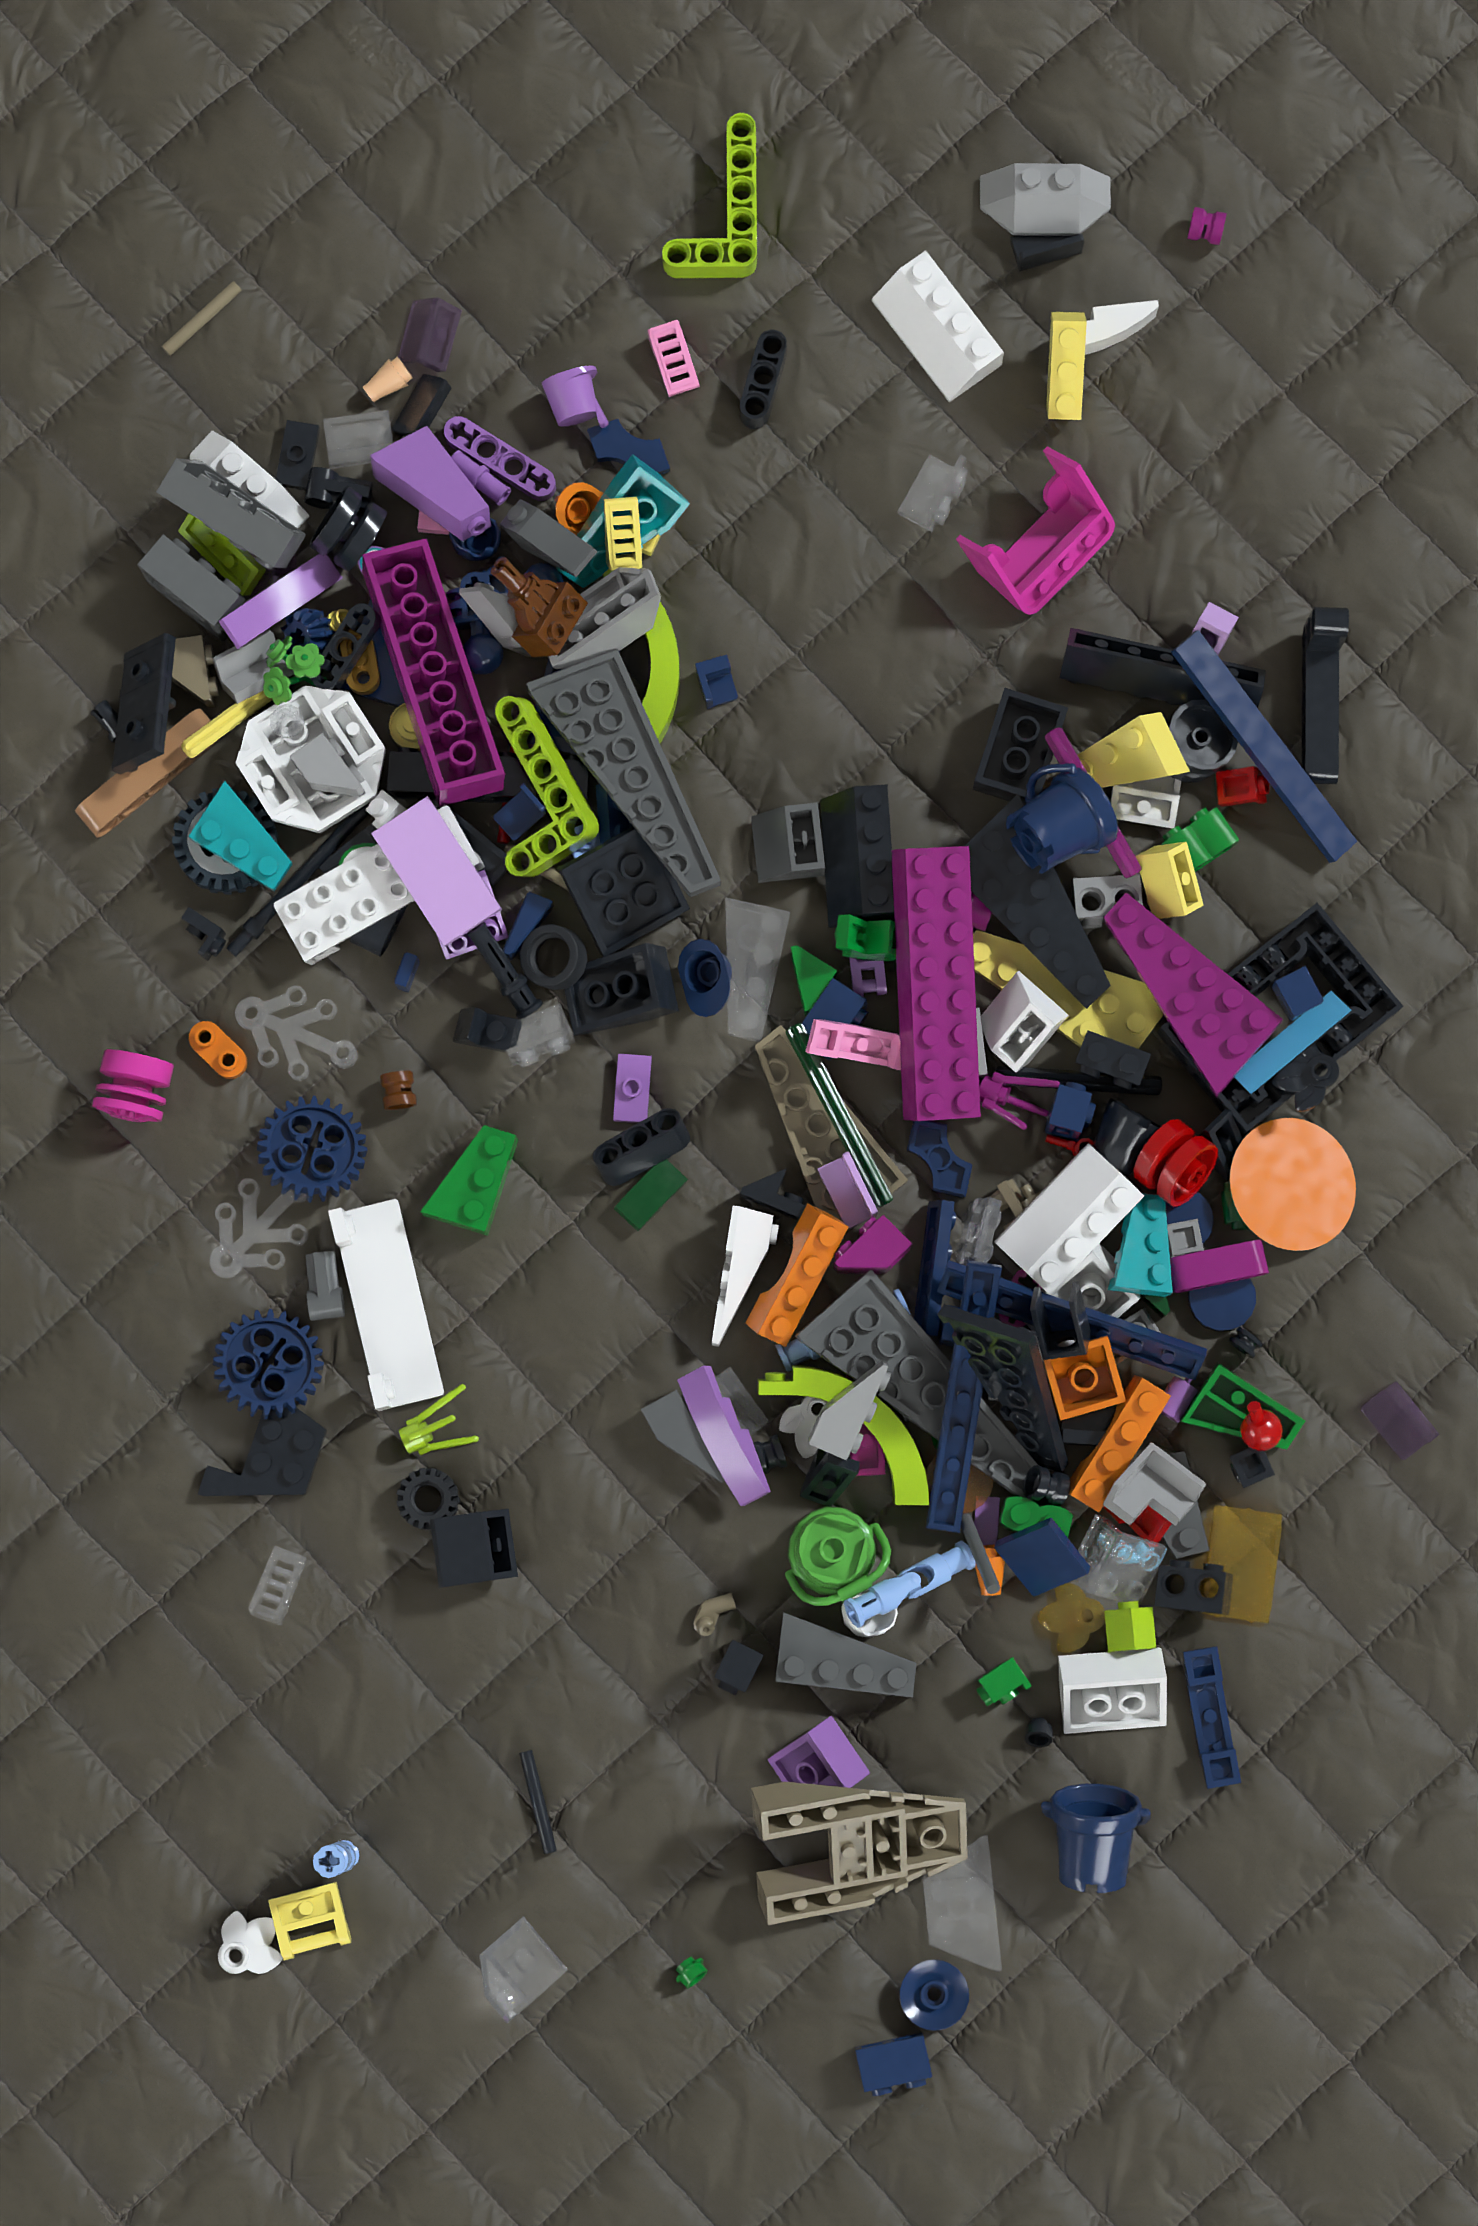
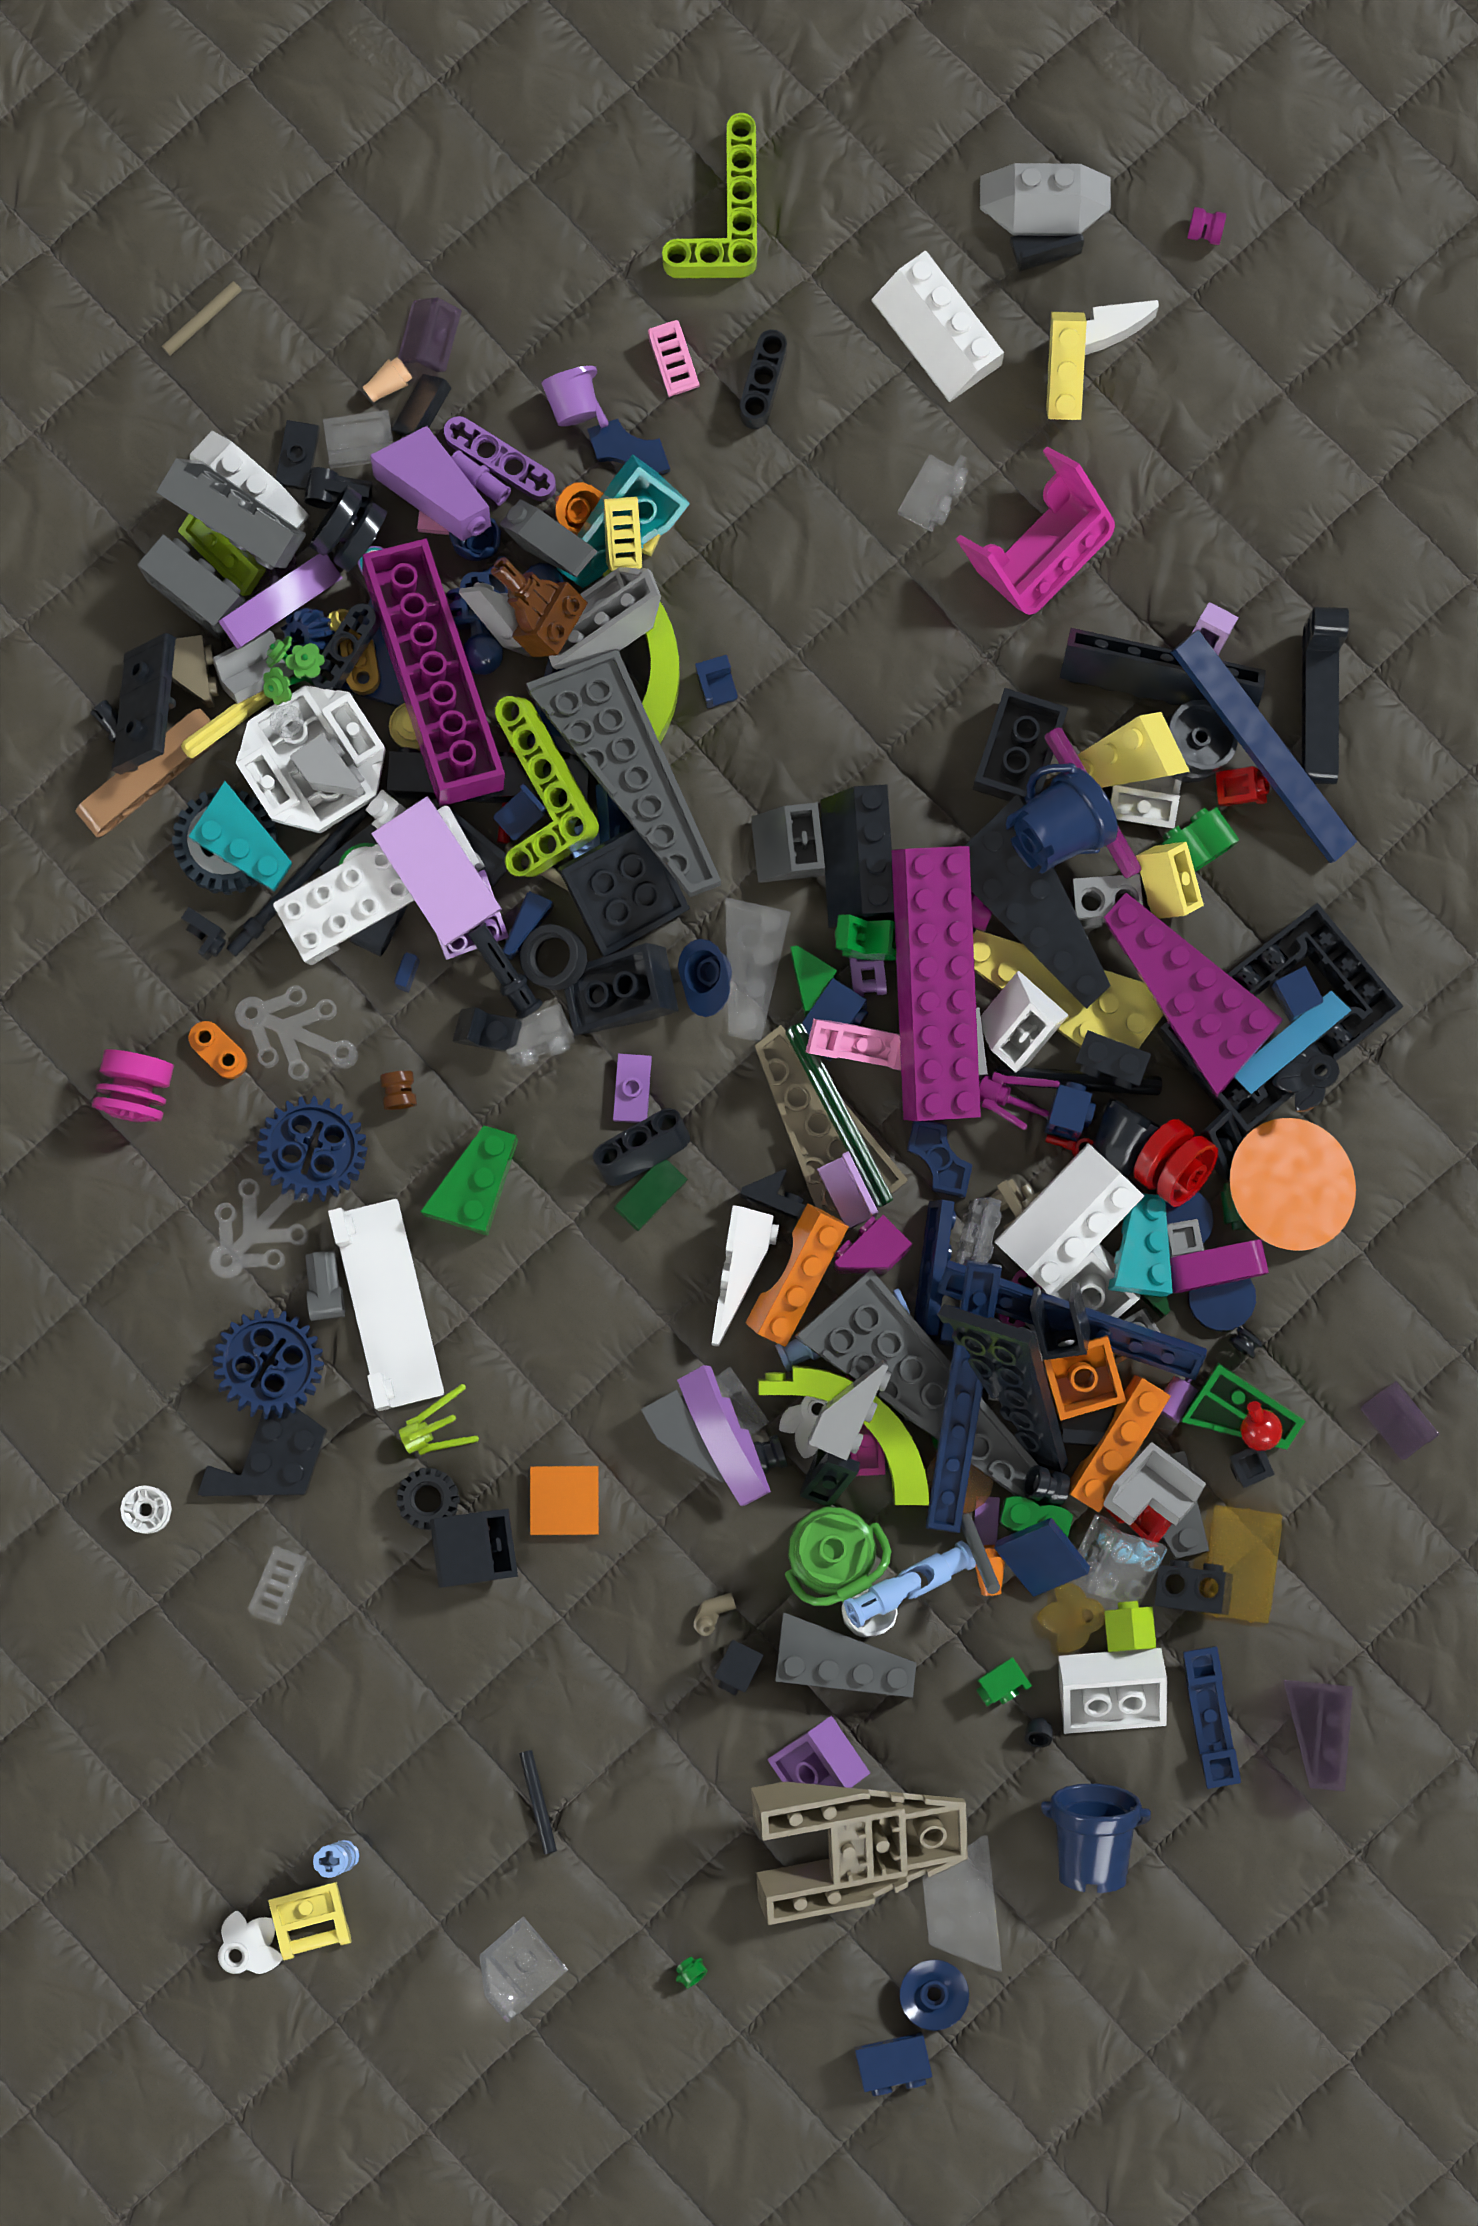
(132, 1509): none -> white wheel
(564, 1500): none -> orange tile
(1323, 1730): none -> clear purple wedge

